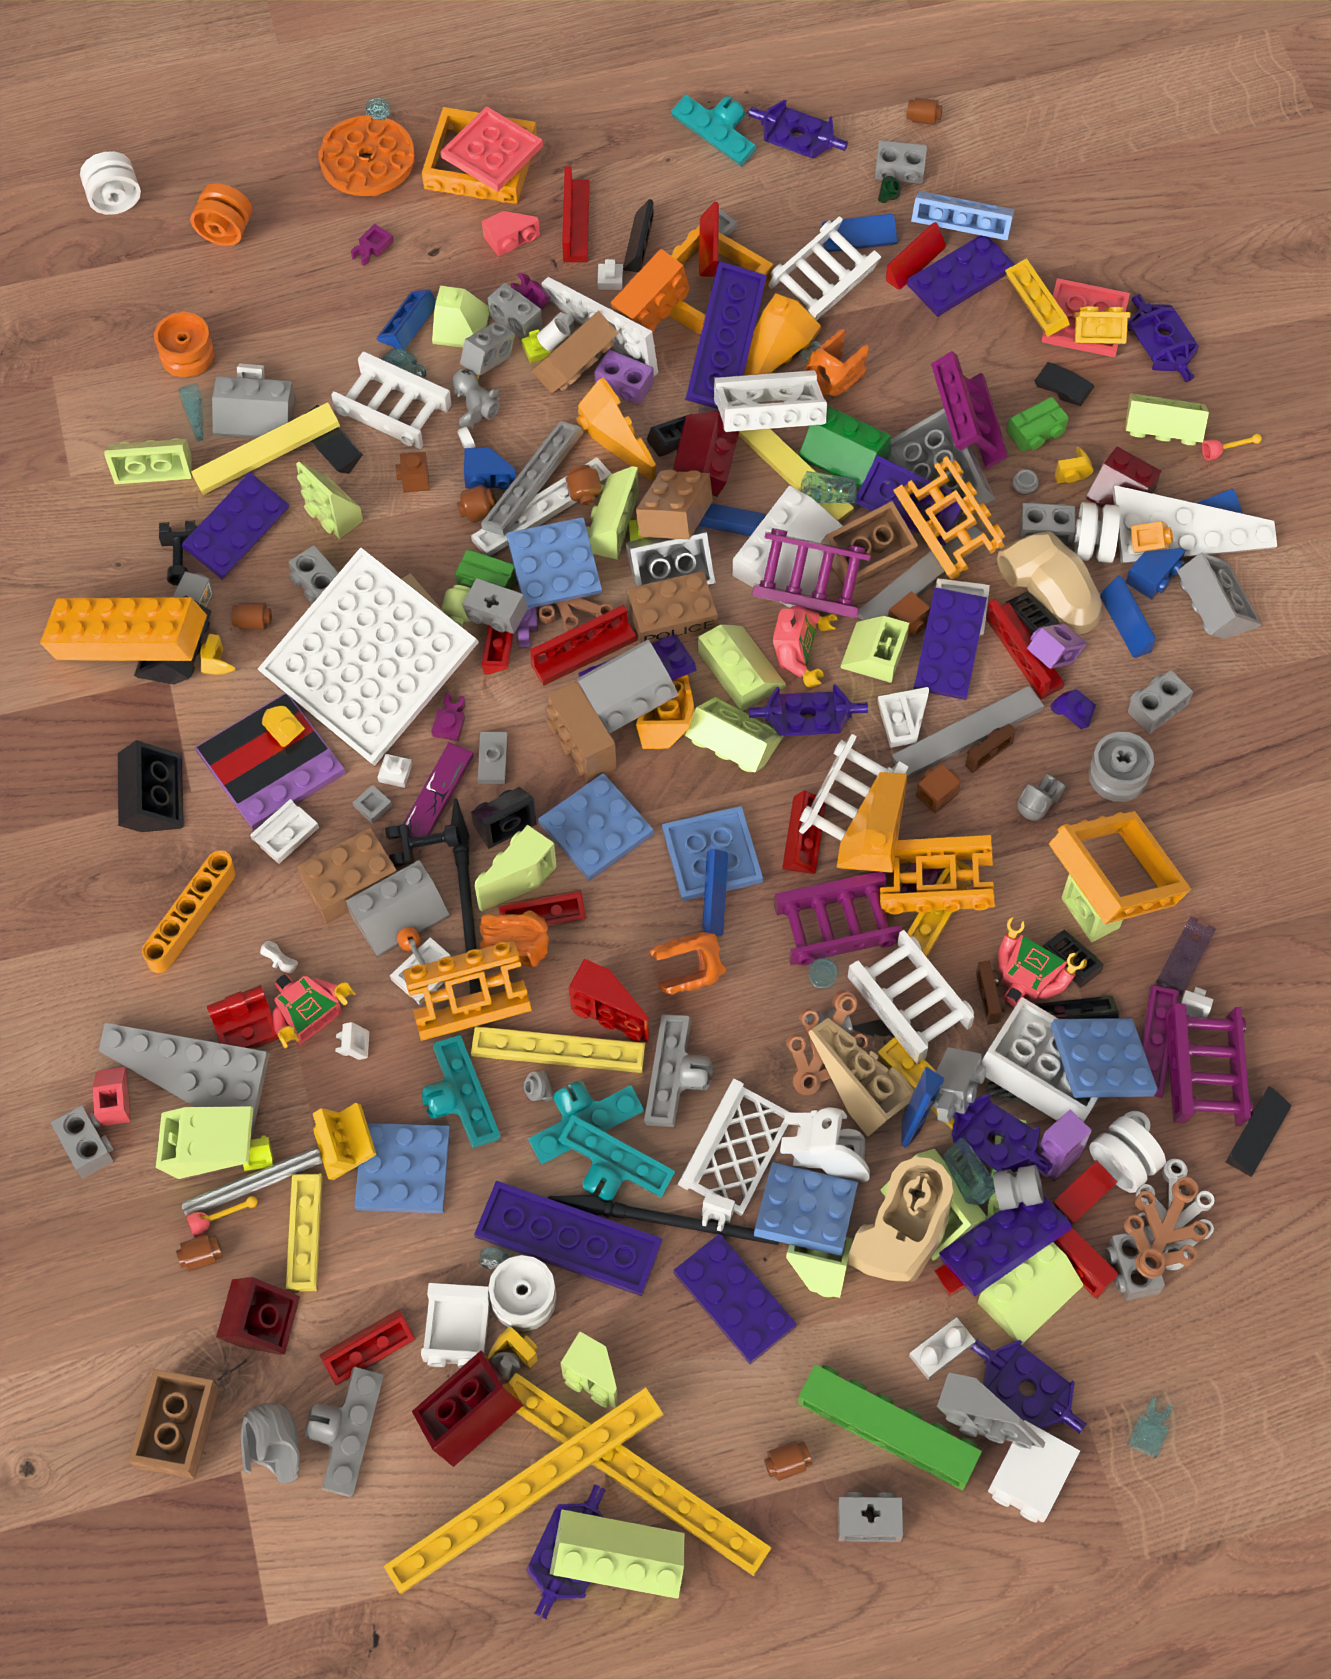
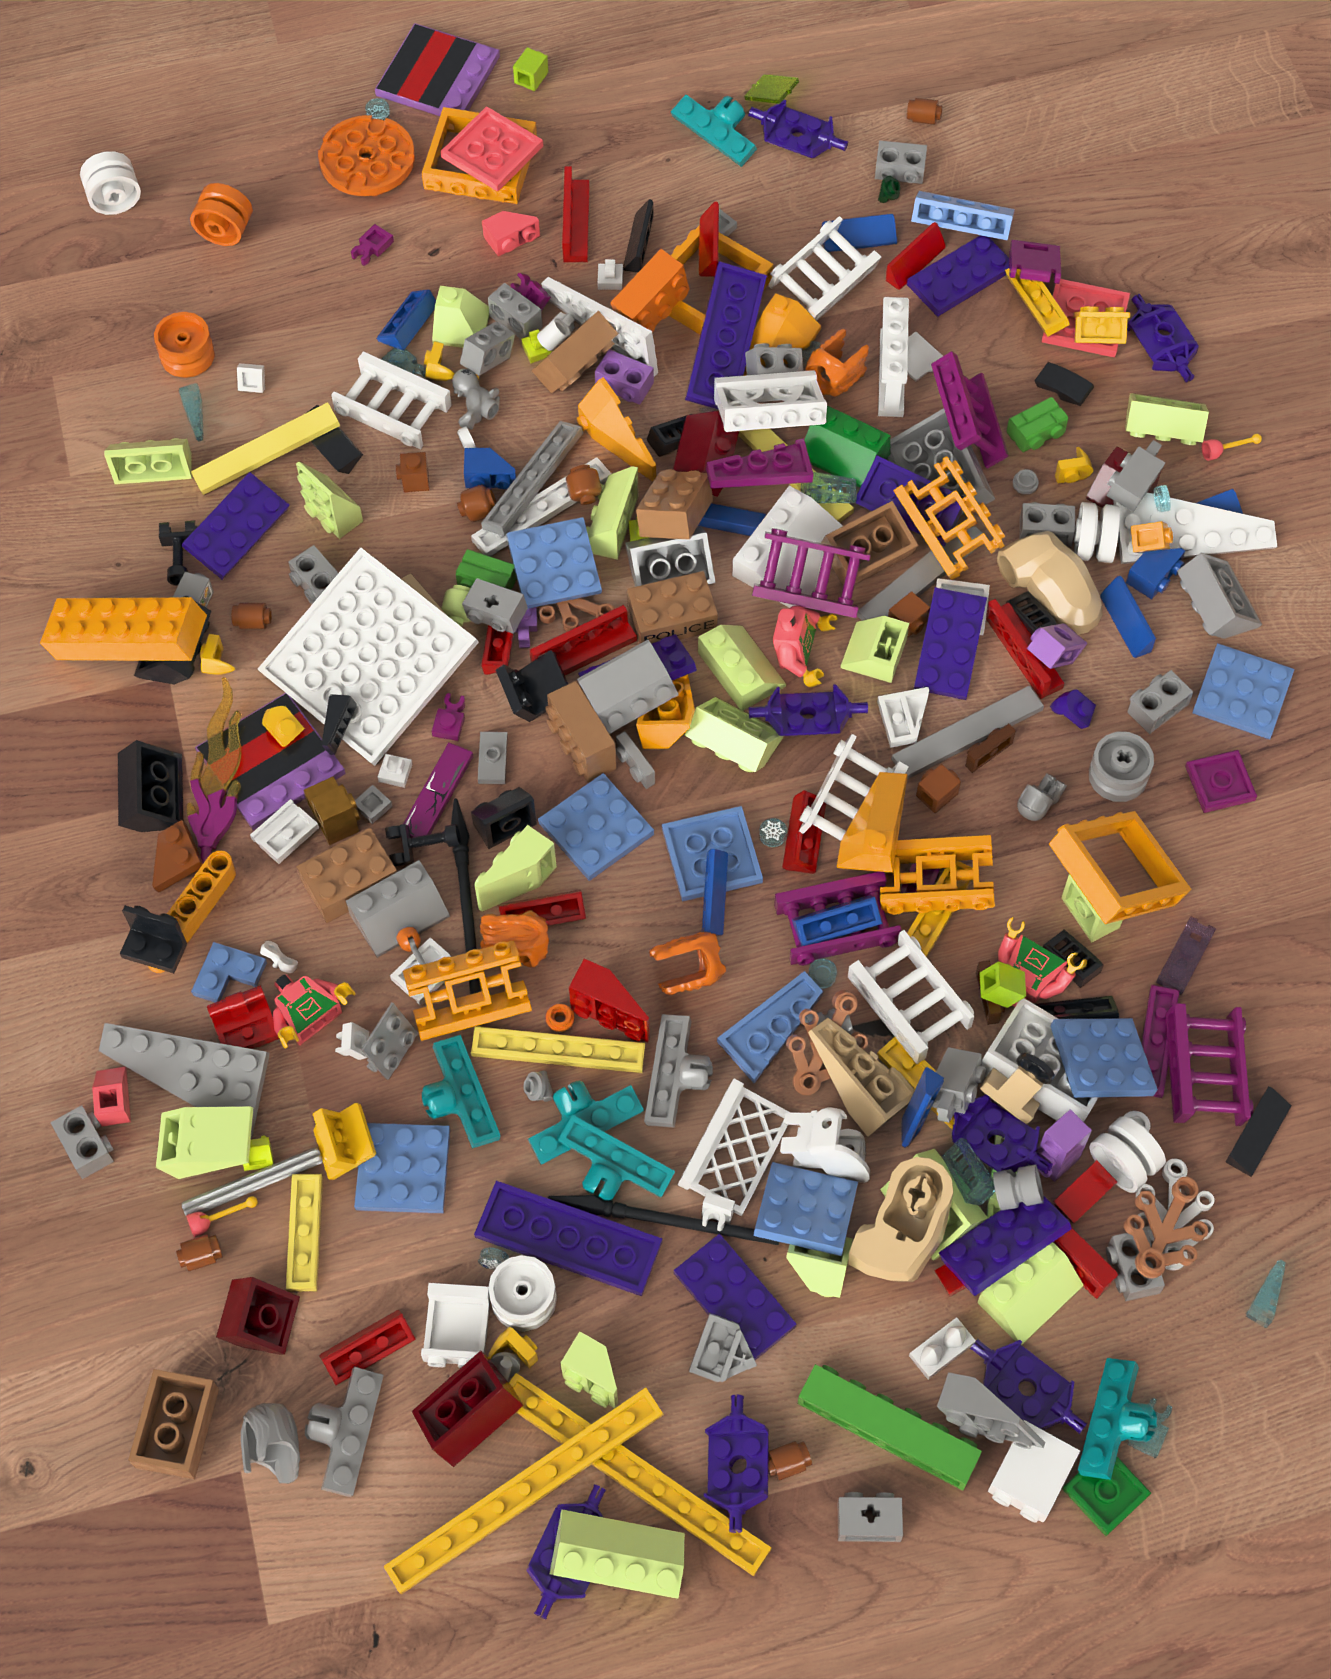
(153, 939): none -> black bracket
(175, 856): none -> dark orange wing
(210, 788): none -> piece
(226, 964): none -> medium blue plate
(250, 406): light grey slope -> none
(333, 809): none -> pearl gold brick
(338, 716): none -> black slope
(389, 1042): none -> light grey hinge
(433, 360): none -> yellow plate
(437, 71): none -> plate
(530, 69): none -> lime brick
(530, 685): none -> black bracket
(559, 1010): none -> orange plate
(639, 766): none -> light grey plate
(721, 1350): none -> light grey slope
(731, 1440): none -> dark purple plate
(765, 1030): none -> medium blue wing
(771, 89): none -> clear neon green piece
(772, 467): none -> magenta wing
(773, 359): none -> light grey brick
(773, 832): none -> clear light blue tile
(837, 921): none -> blue slope
(893, 357): none -> white fence
(920, 356): none -> white piece
(1002, 984): none -> lime brick
(1017, 1091): none -> tan piece
(1035, 261): none -> magenta container
(1107, 1500): none -> green tile
(1115, 1419): none -> teal plate
(1136, 477): none -> light grey hinge
(1162, 498): none -> clear light blue tile
(1196, 1003): white tile -> none
(1221, 781): none -> magenta plate
(1243, 691): none -> medium blue plate
(1265, 1303): none -> clear light blue slope

